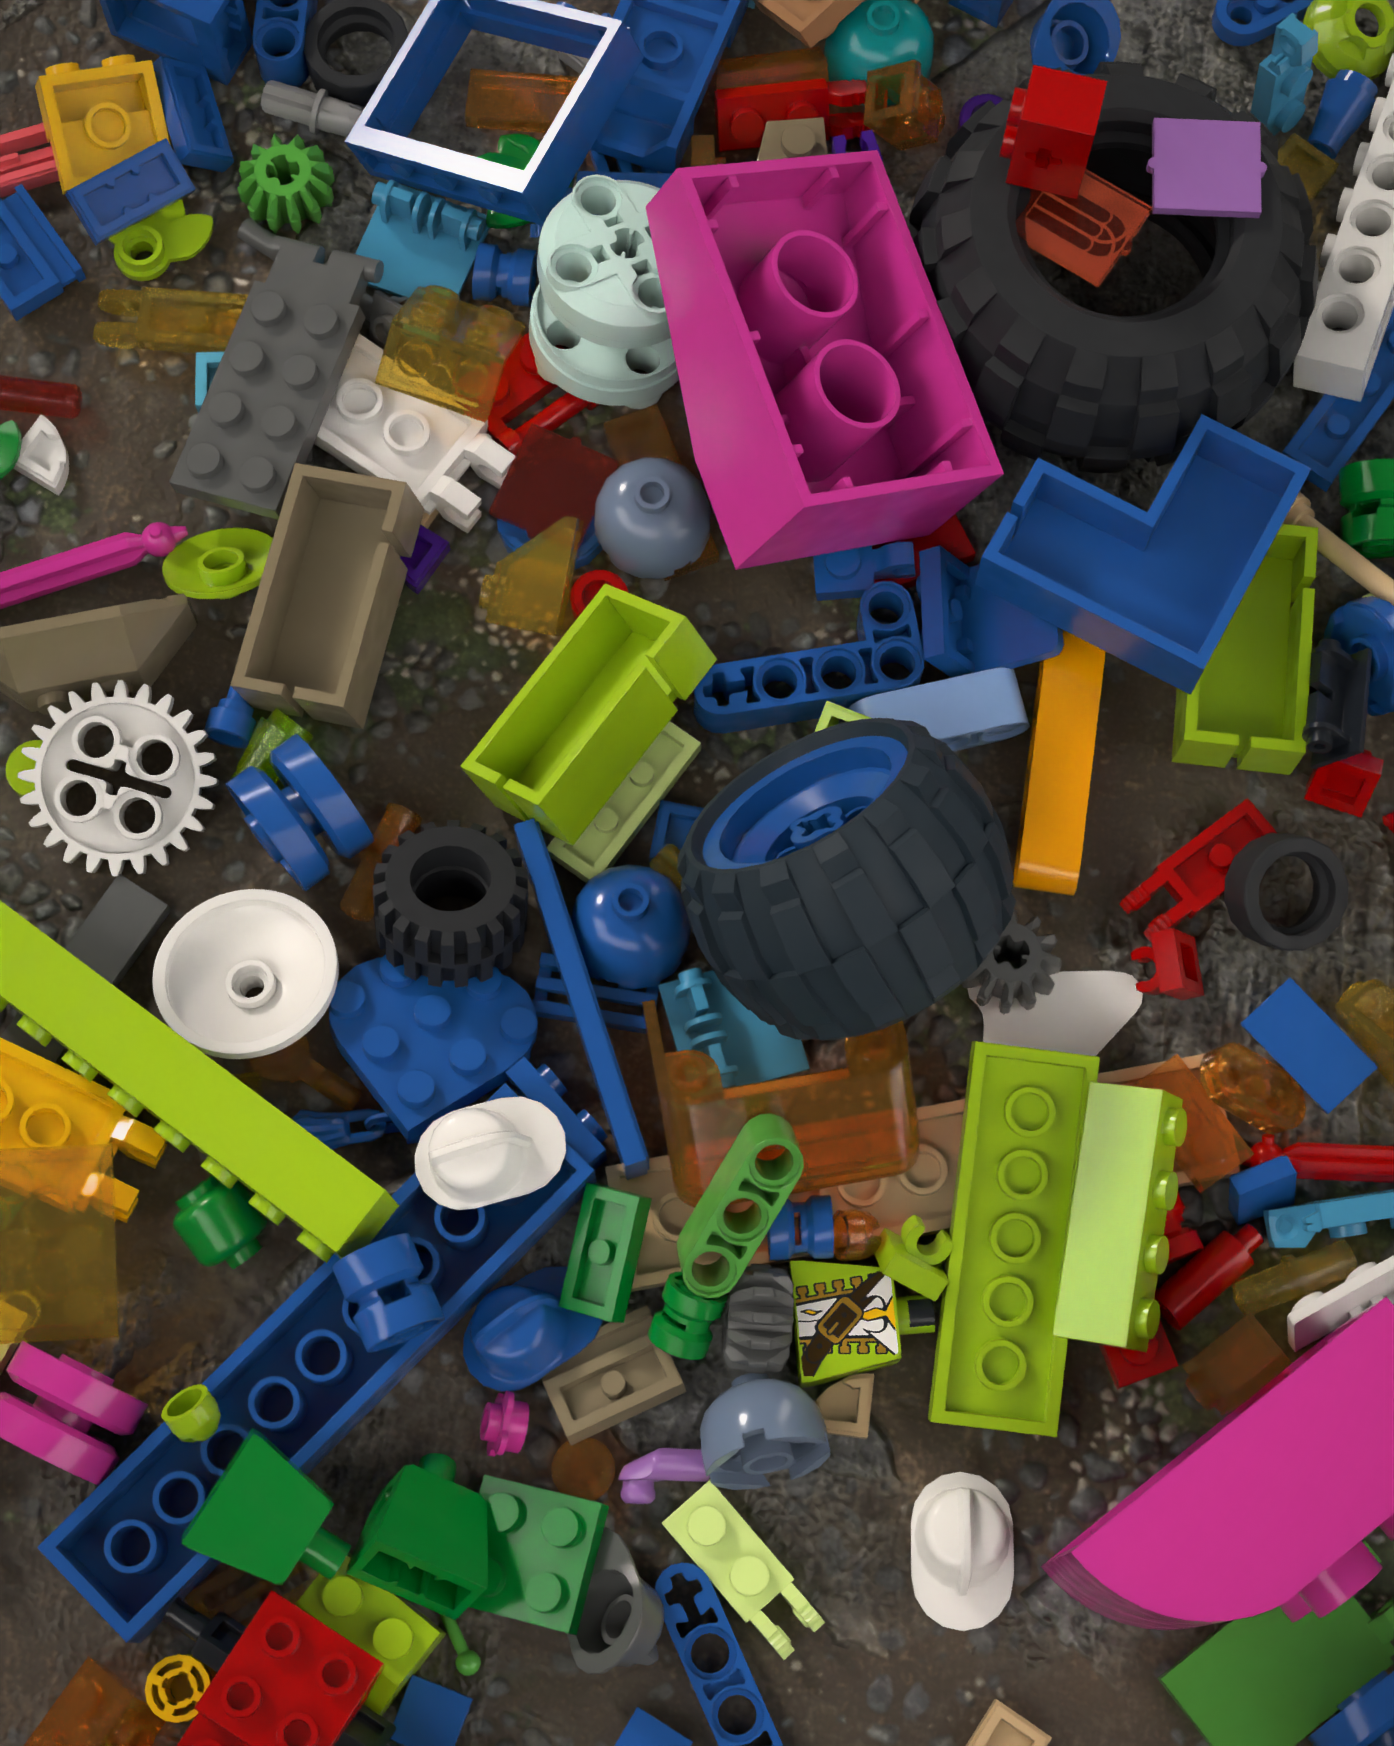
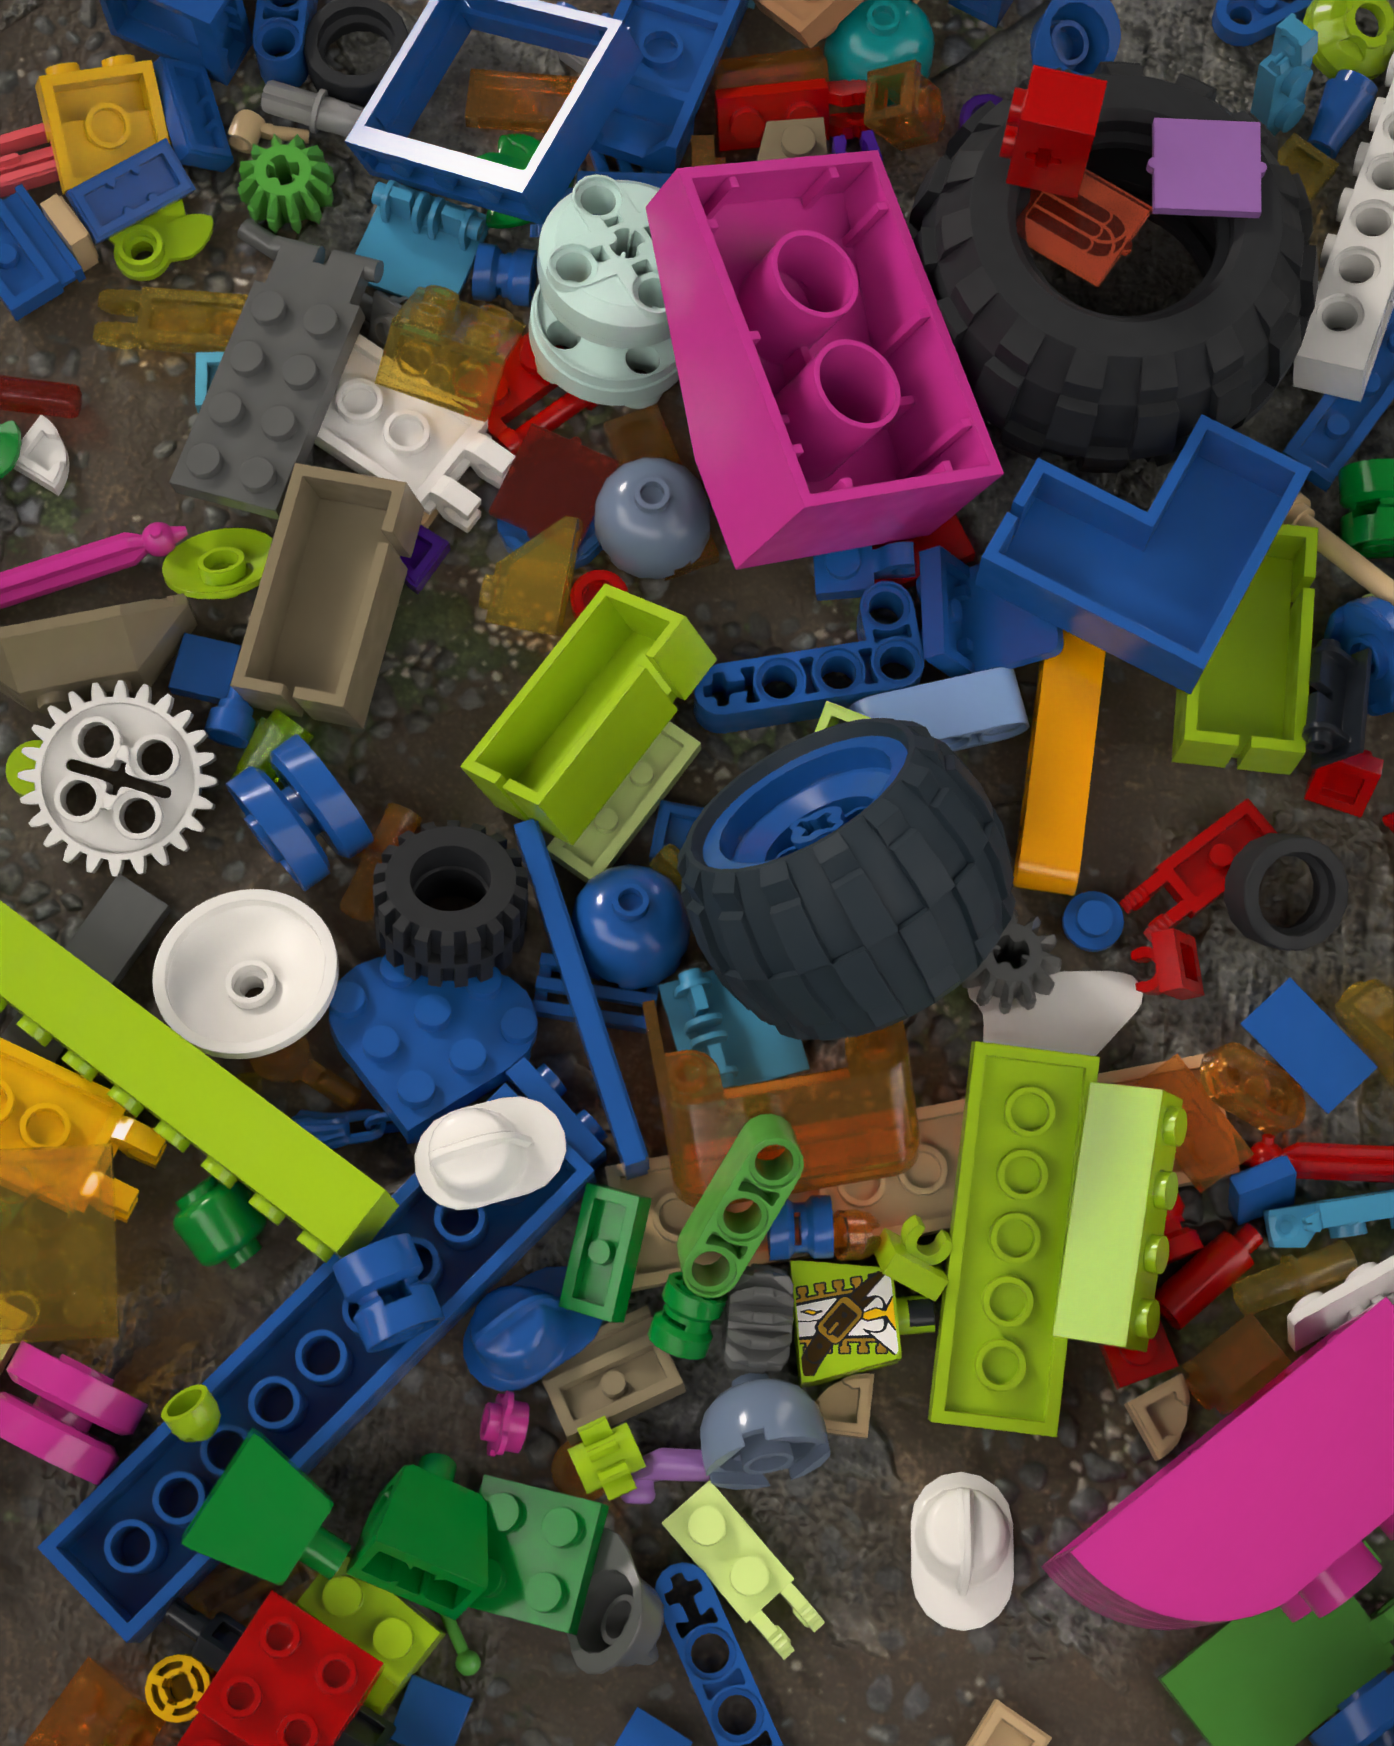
(70, 231): none -> tan tile
(204, 668): none -> blue tile
(249, 127): none -> tan hand
(606, 1458): none -> lime gear
(1093, 921): none -> blue plate
(1161, 1415): none -> tan tile

